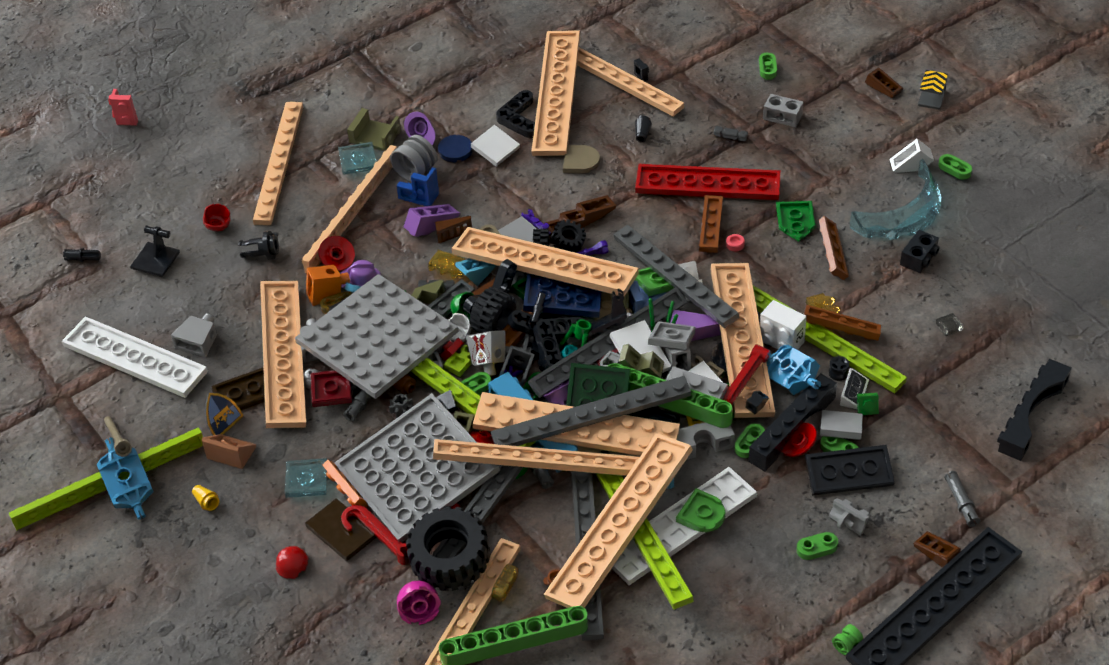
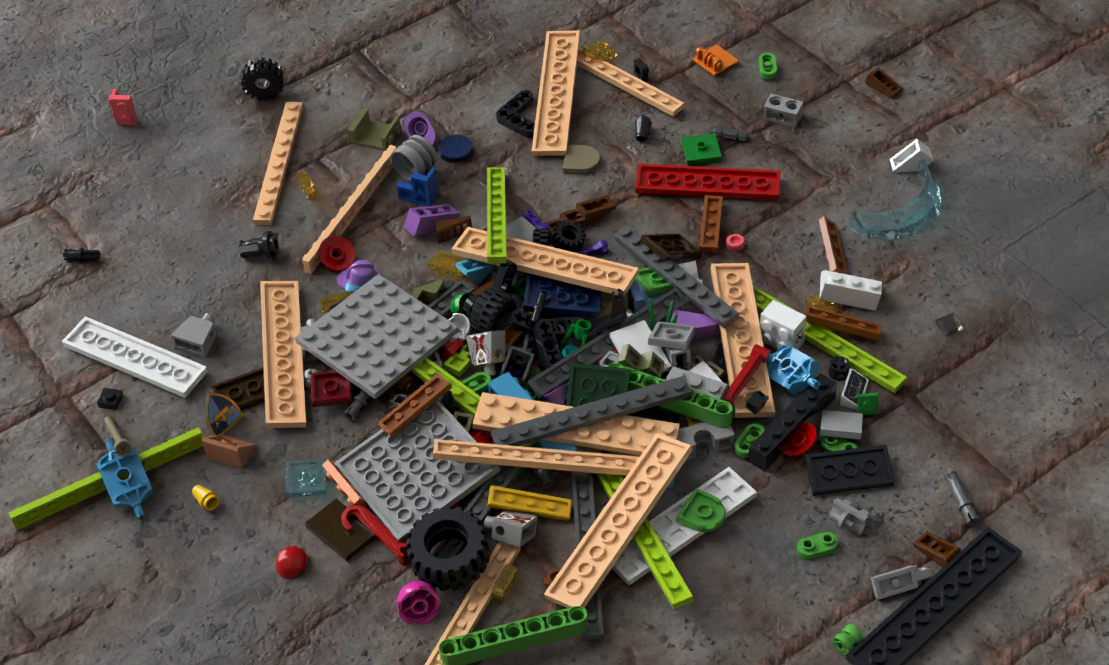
(110, 398): none -> black plate
(155, 256): black plate -> none
(216, 217): red hair -> none
(264, 70): none -> black bush
(306, 184): none -> clear yellow beam
(324, 282): orange torso -> none
(357, 158): clear light blue plate -> none
(414, 405): none -> dark orange plate
(495, 145): white tile -> none
(496, 216): none -> lime plate
(512, 527): none -> light grey torso
(529, 503): none -> yellow tile
(599, 50): none -> clear yellow plate
(671, 246): none -> dark brown tile
(701, 149): none -> green plate
(714, 59): none -> orange hinge
(796, 218): green tile -> none
(850, 290): none -> white slope
(899, 580): none -> light grey hinge
(919, 251): black brick -> none
(933, 89): piece -> none
(955, 166): bright green plate -> none
(1050, 382): black arch -> none

